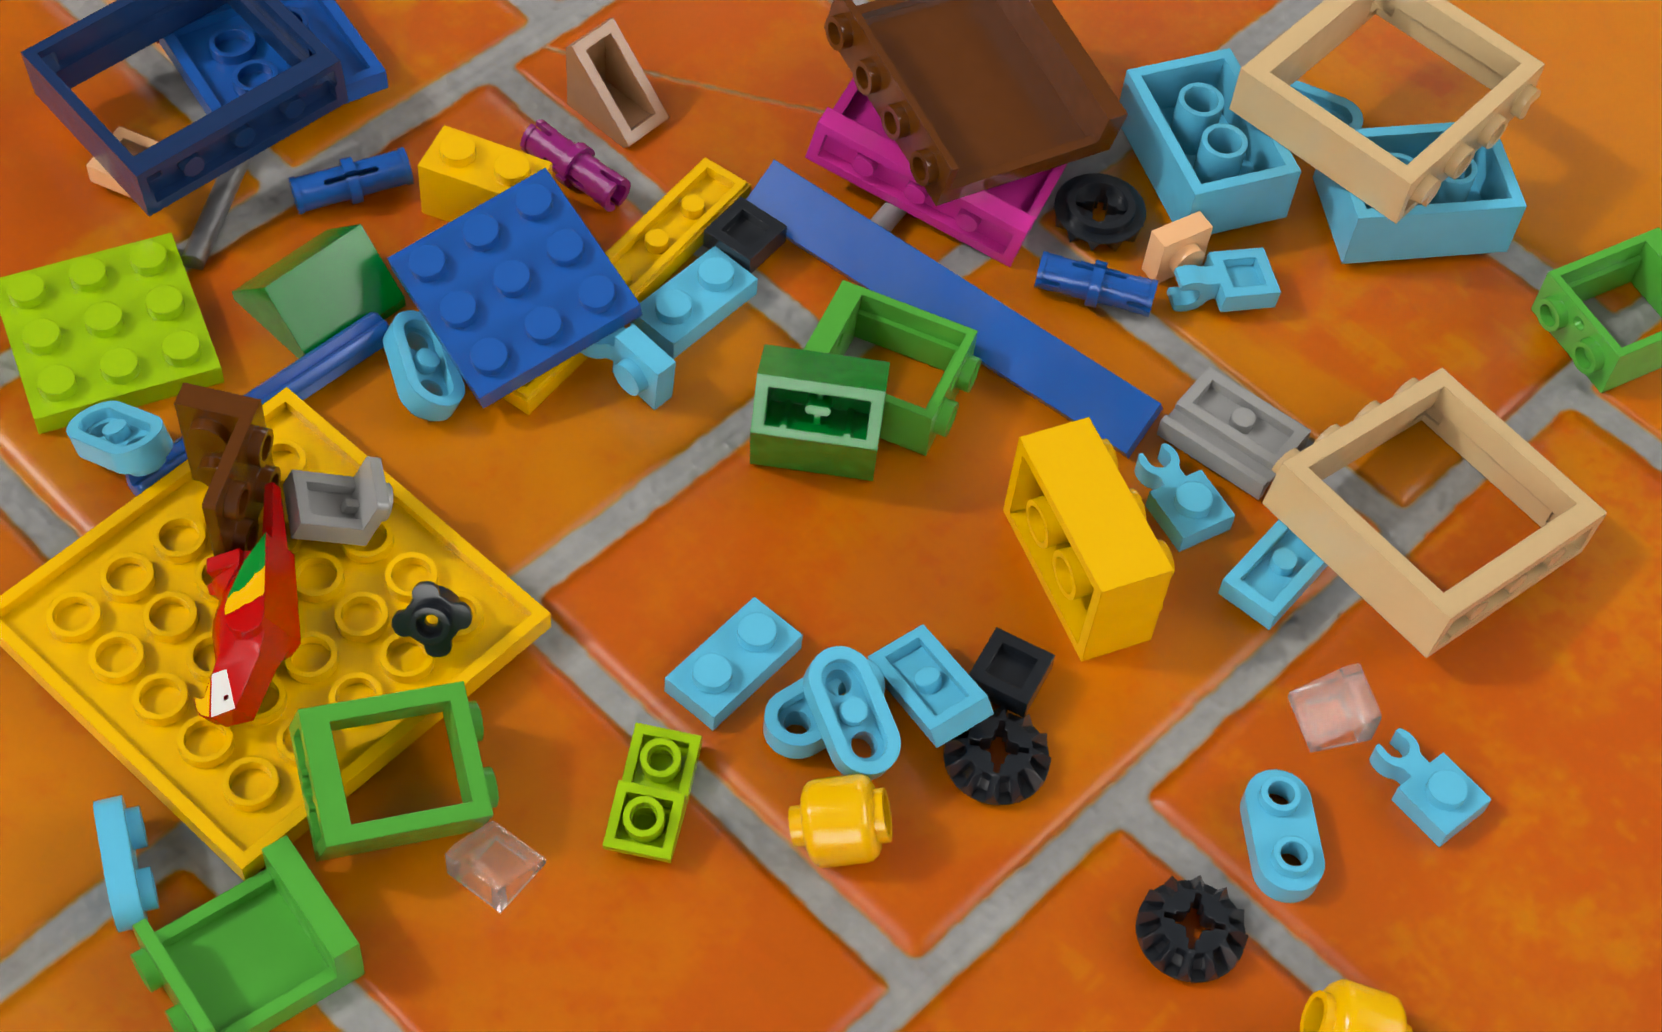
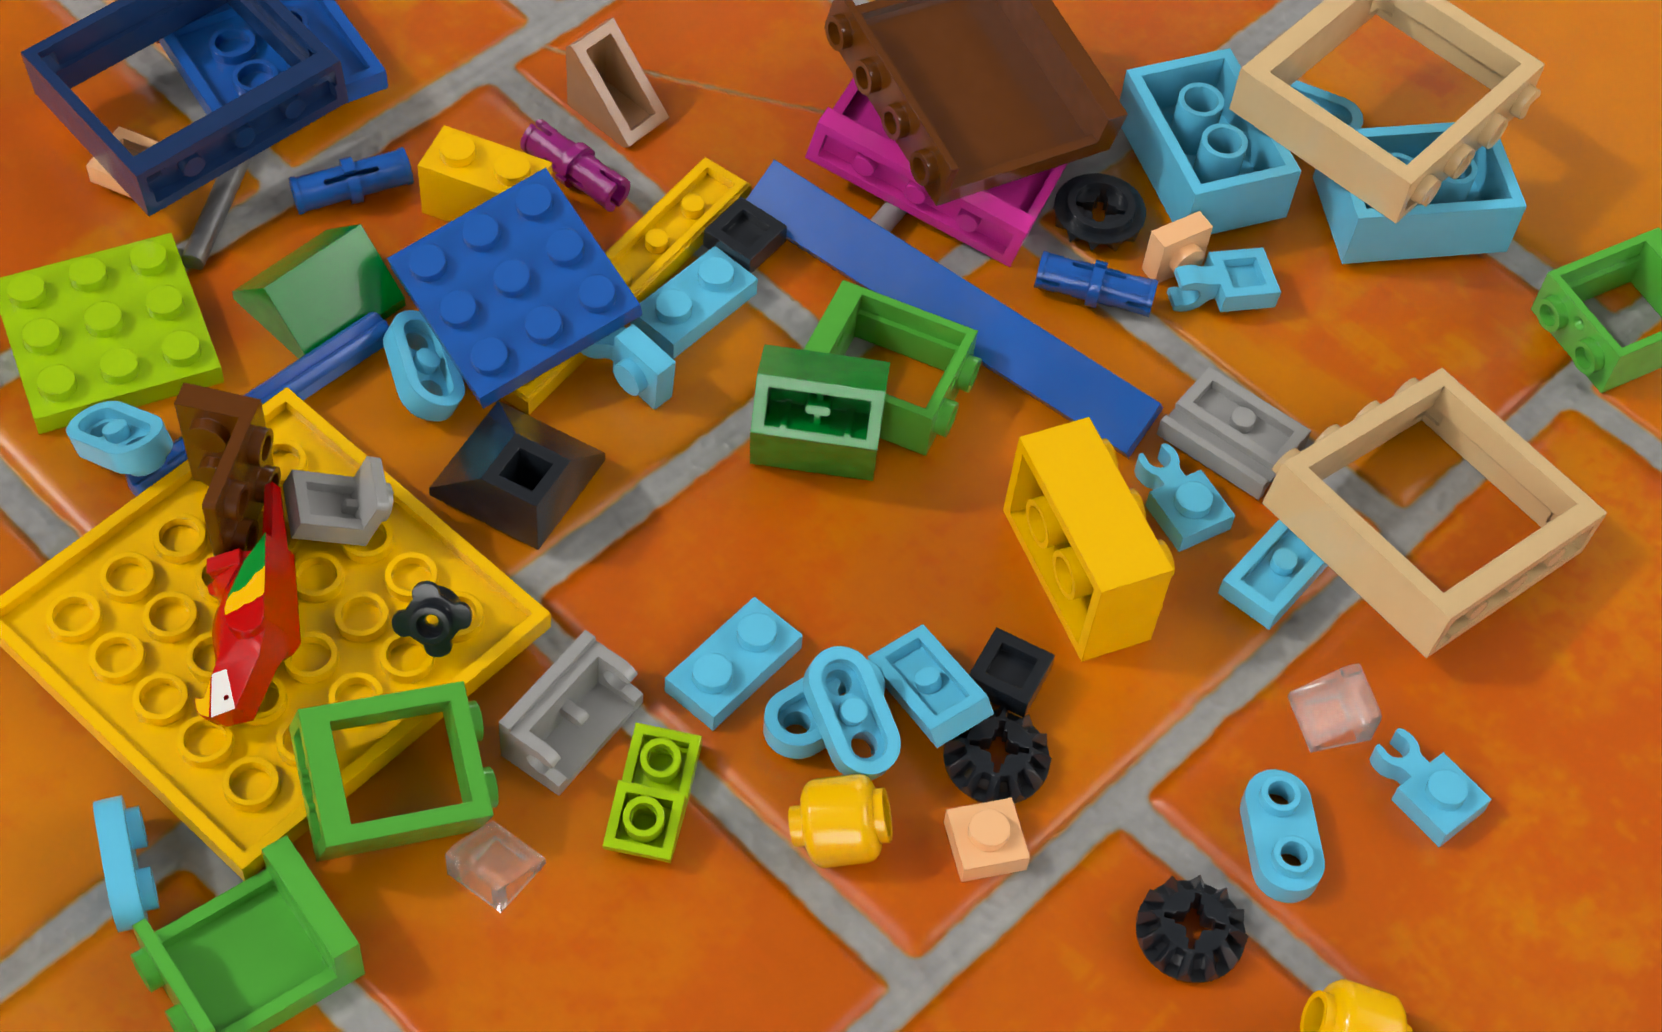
(517, 474): none -> black slope
(569, 713): none -> light grey hinge
(986, 839): none -> light nougat plate

